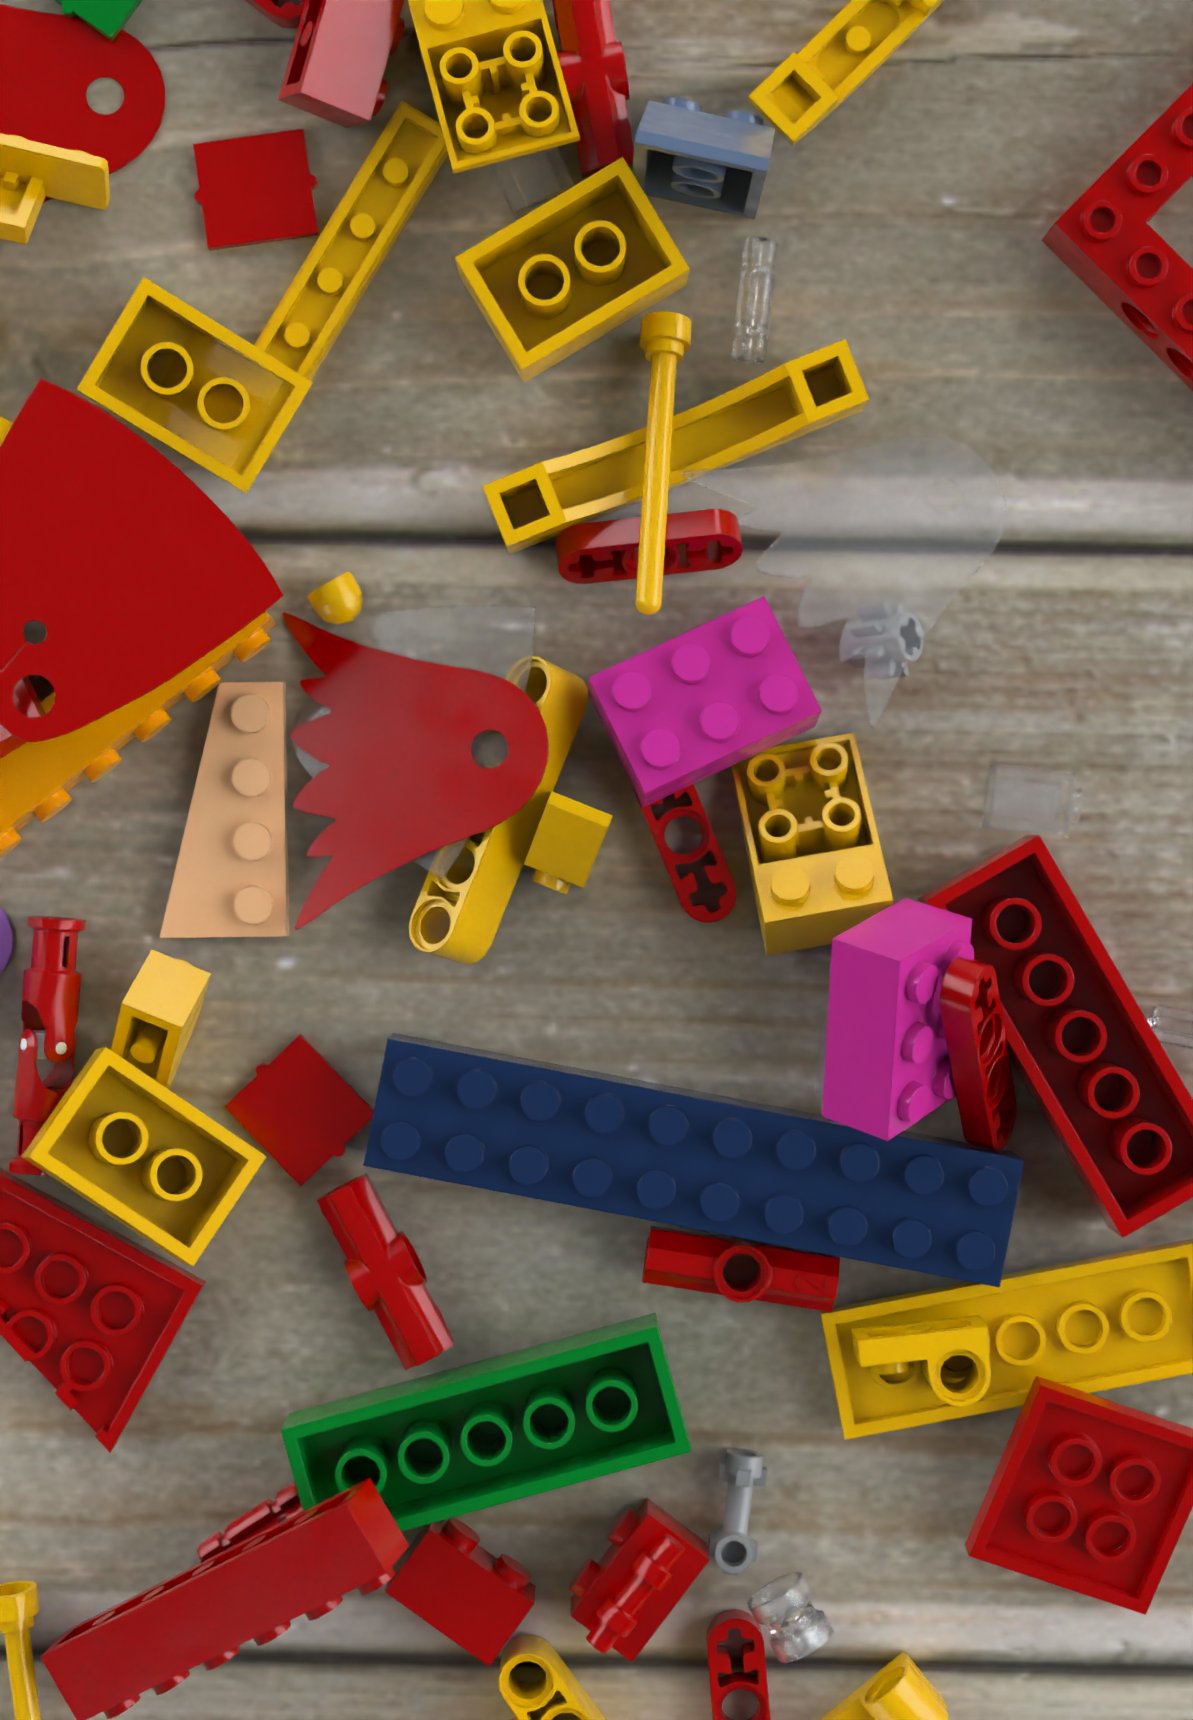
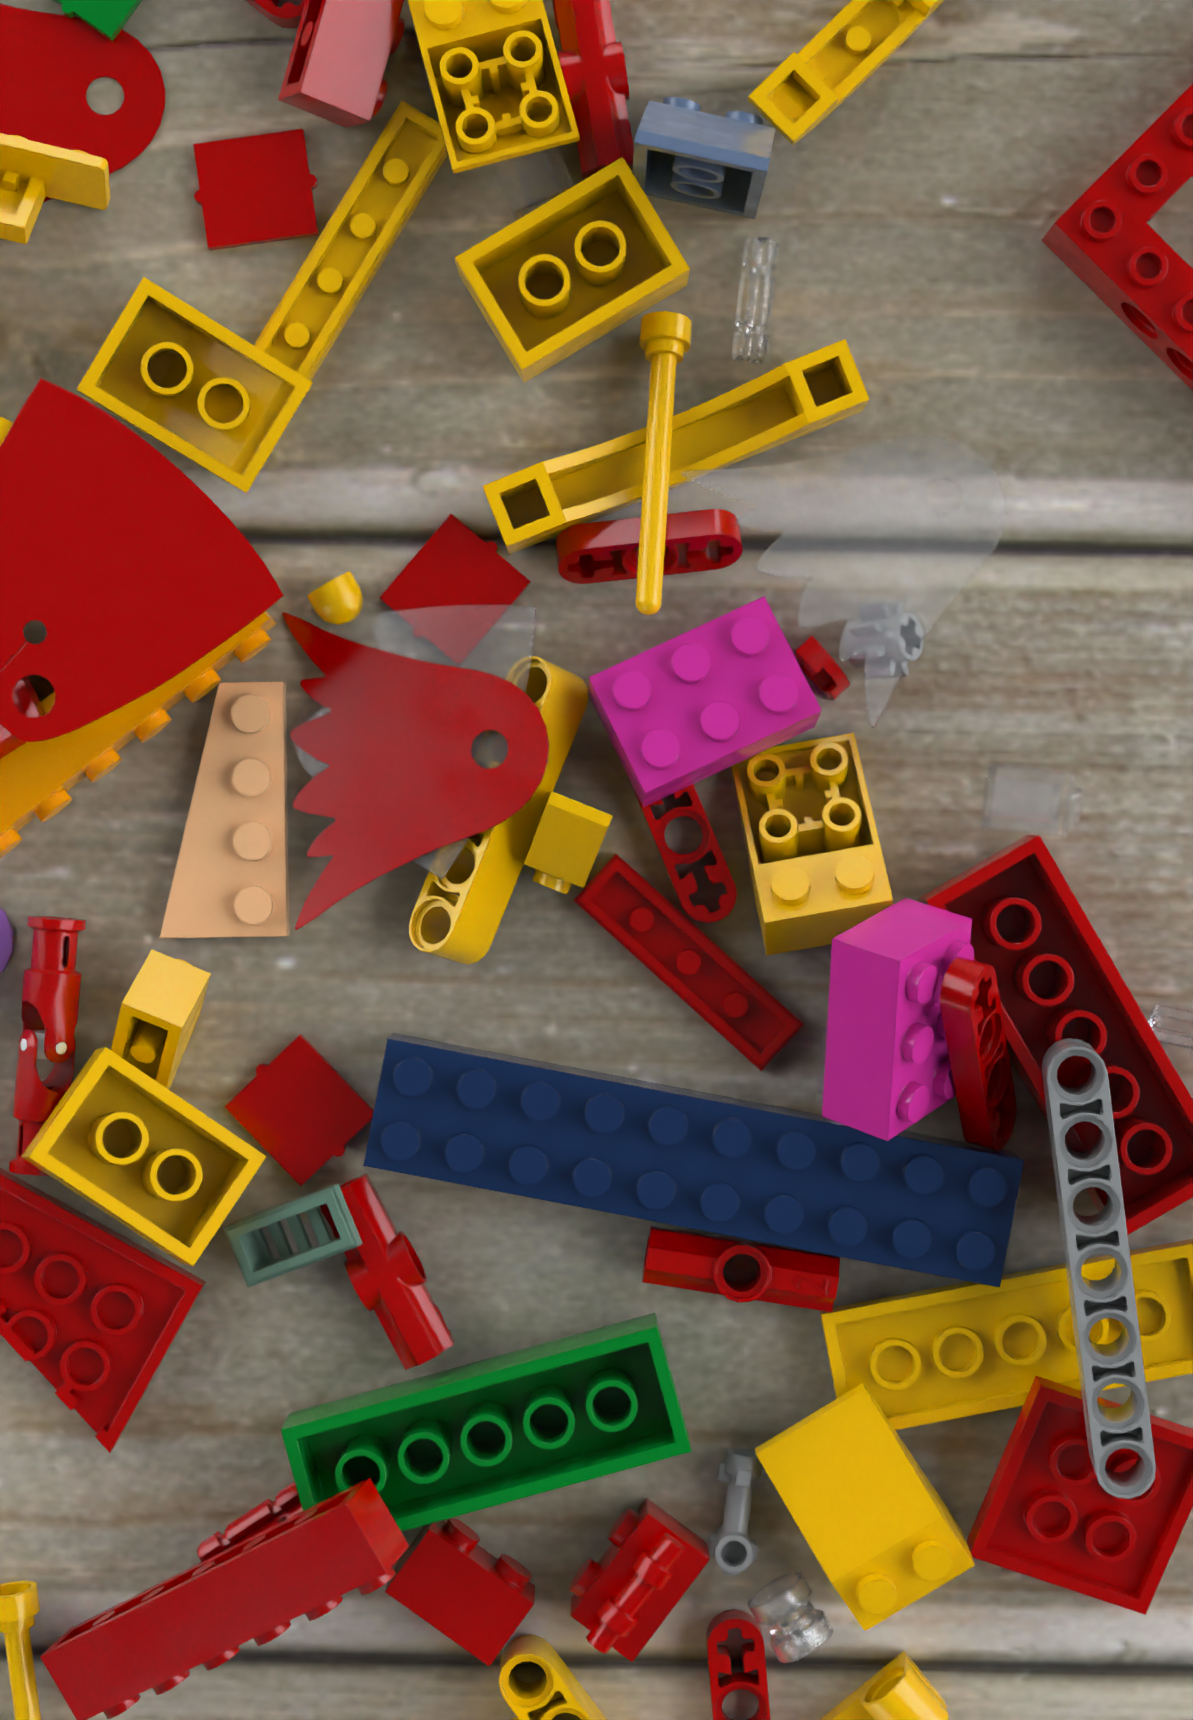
(253, 1250): none -> sand green slope
(455, 570): none -> red piece
(688, 962): none -> red tile
(821, 668): none -> red tile
(865, 1507): none -> yellow slope
(894, 1346): yellow plate -> none
(1105, 1298): none -> light grey beam

